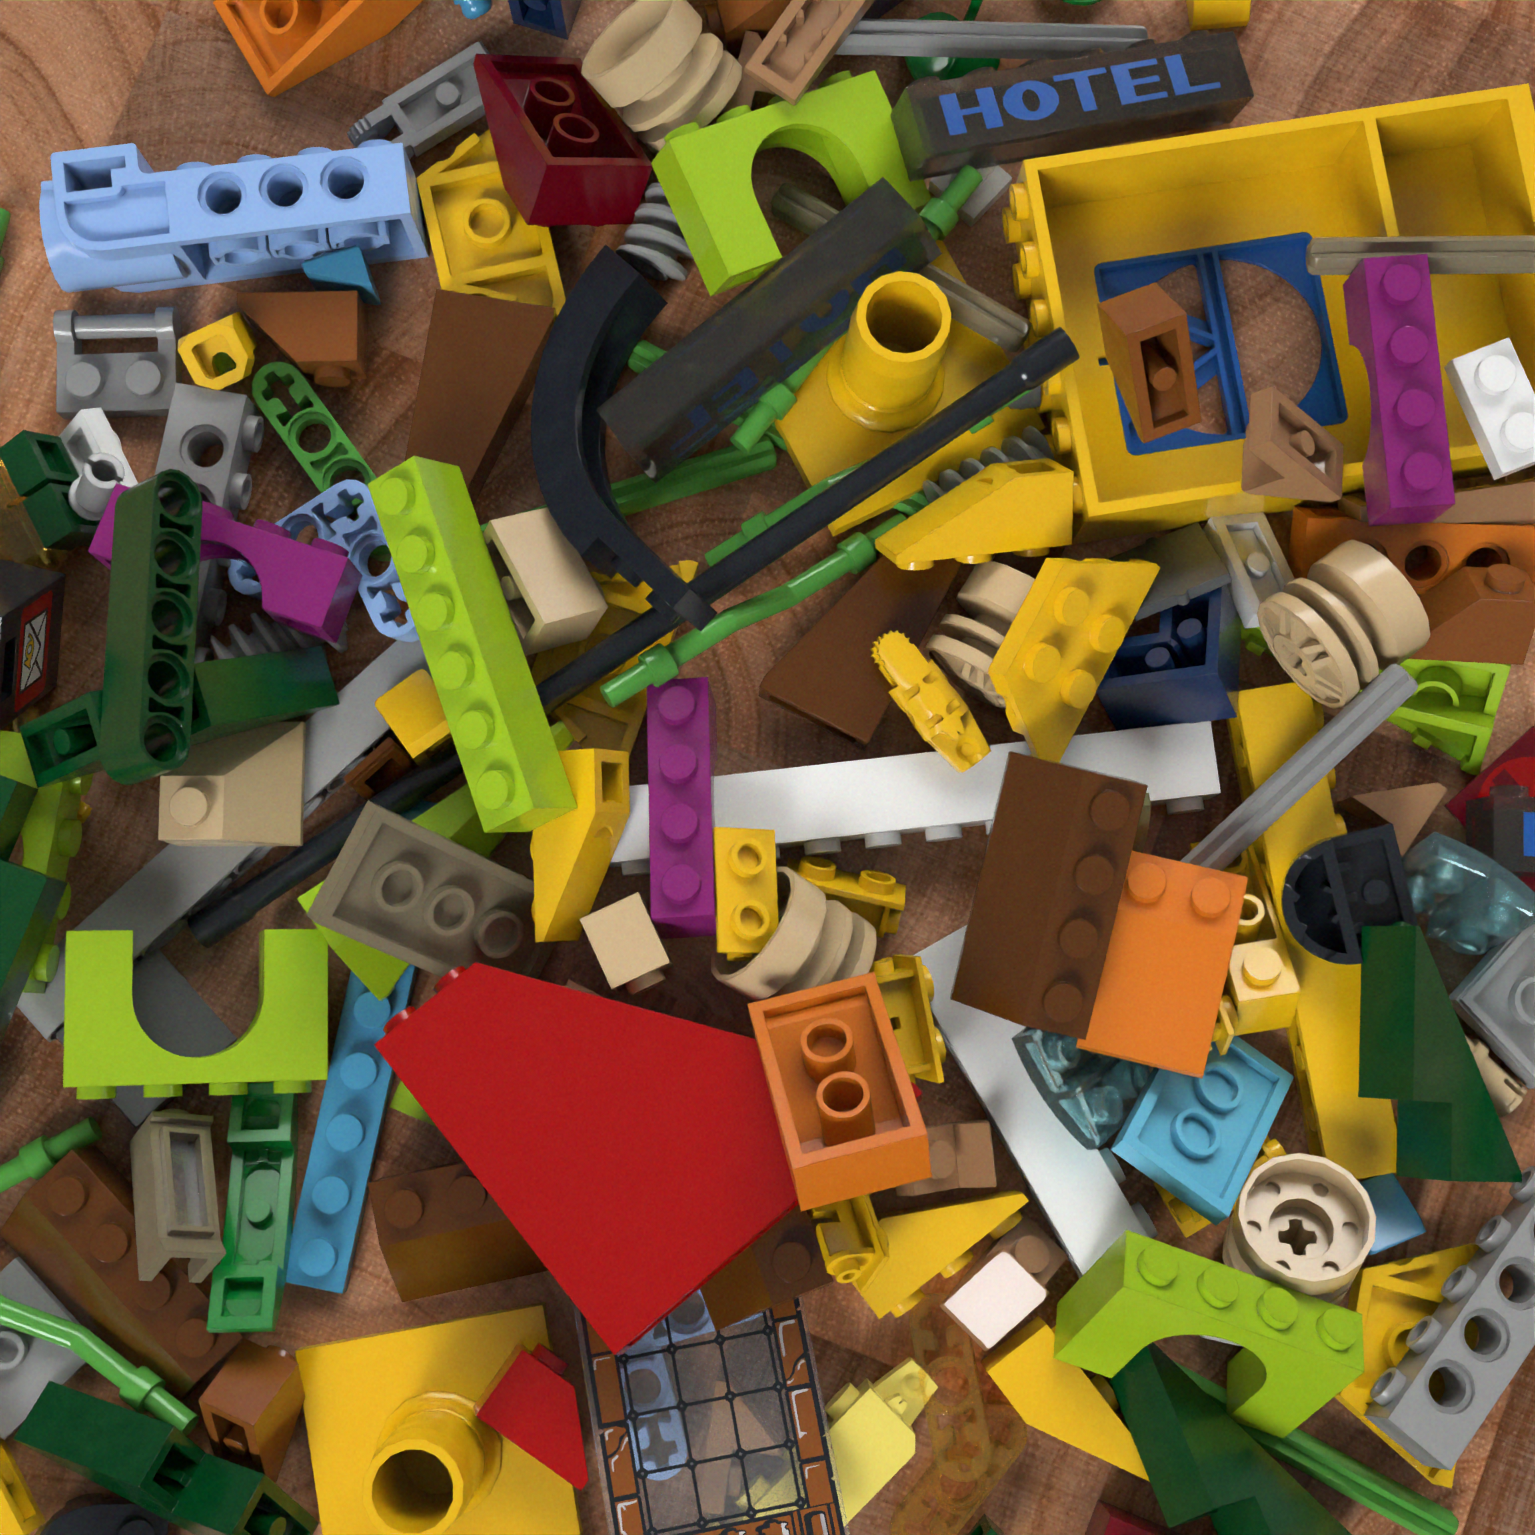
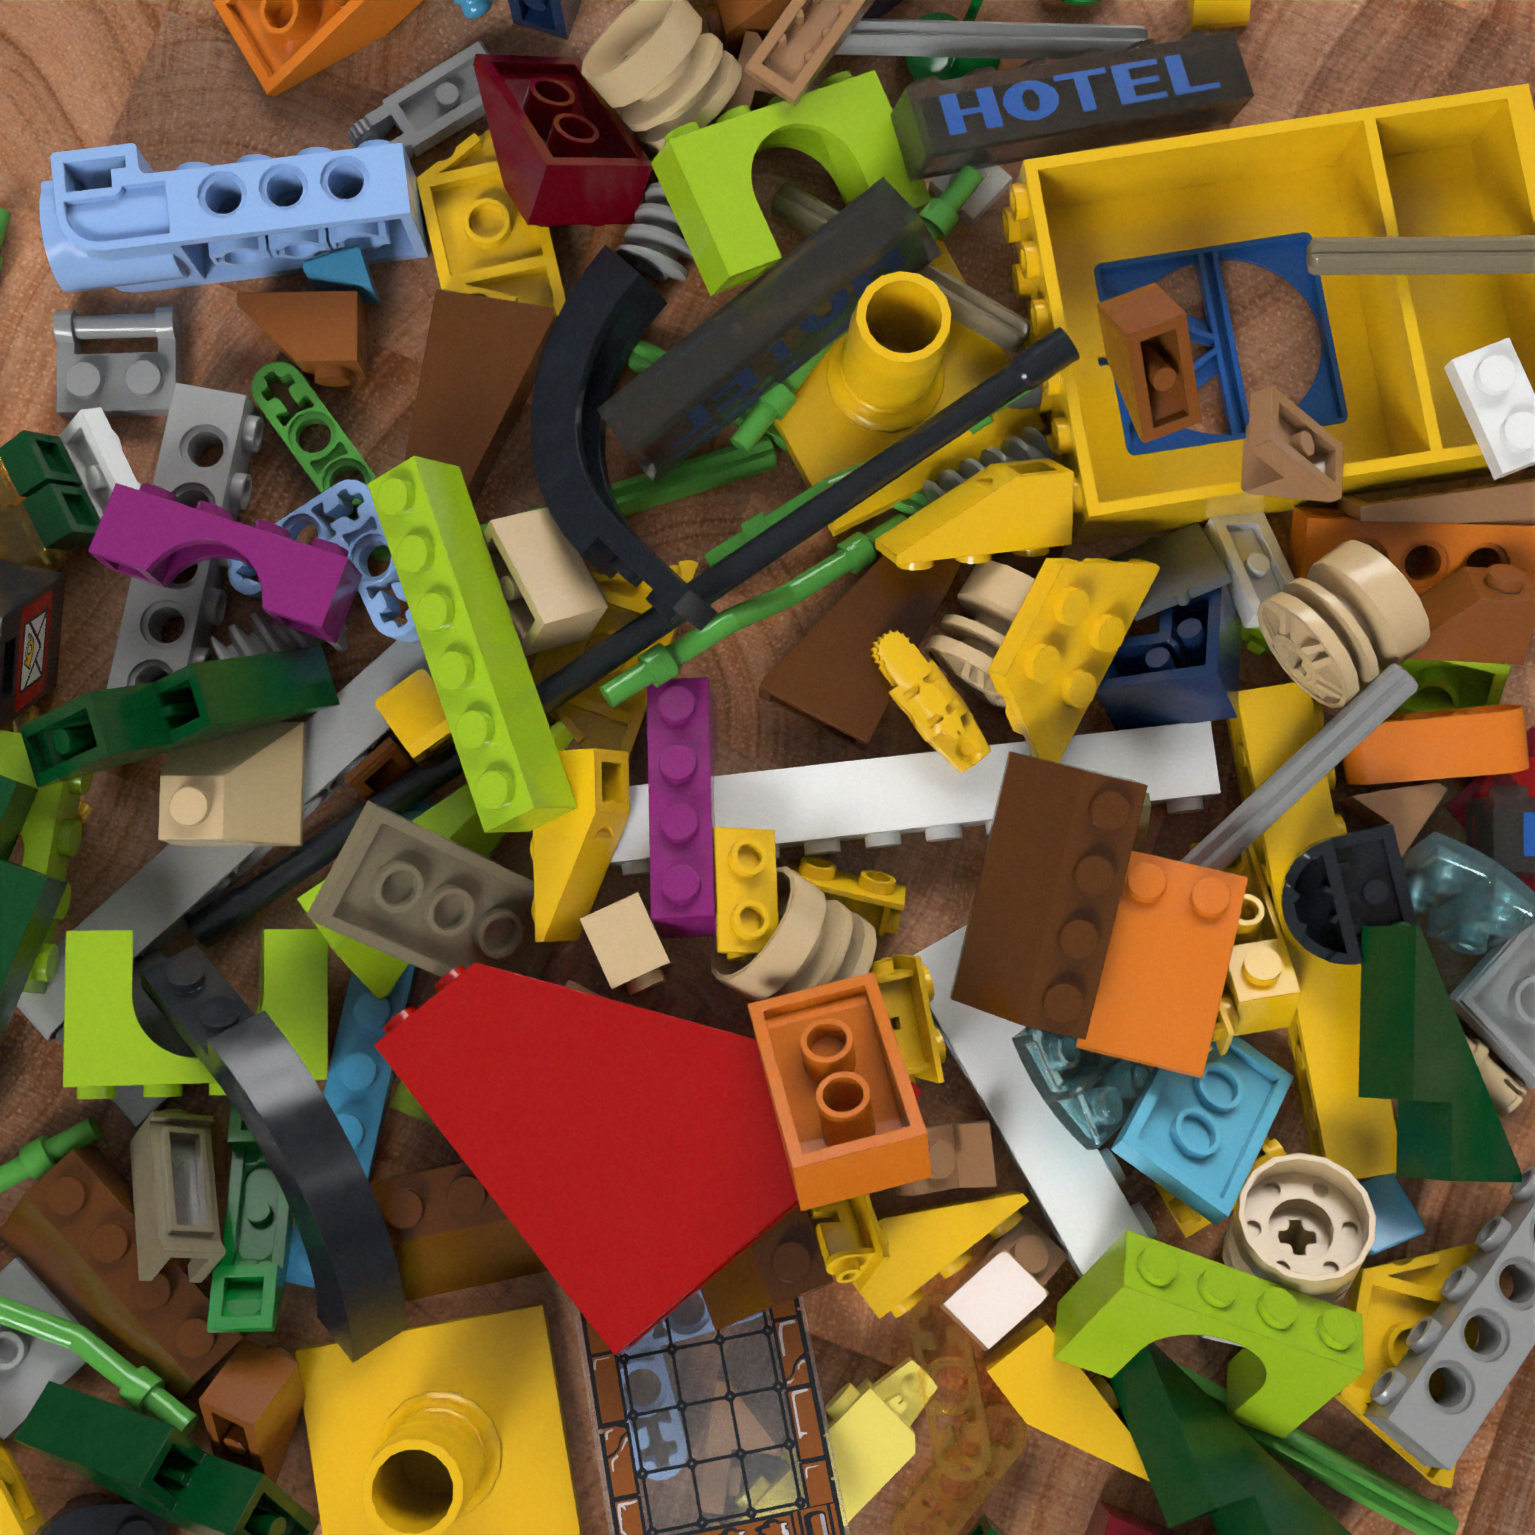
(93, 489): light grey pin -> none
(151, 628): dark green beam -> none
(219, 352): yellow rock -> none
(303, 1143): none -> black arch
(537, 1410): red slope -> none
(1408, 446): magenta arch -> none
(1441, 745): none -> orange beam

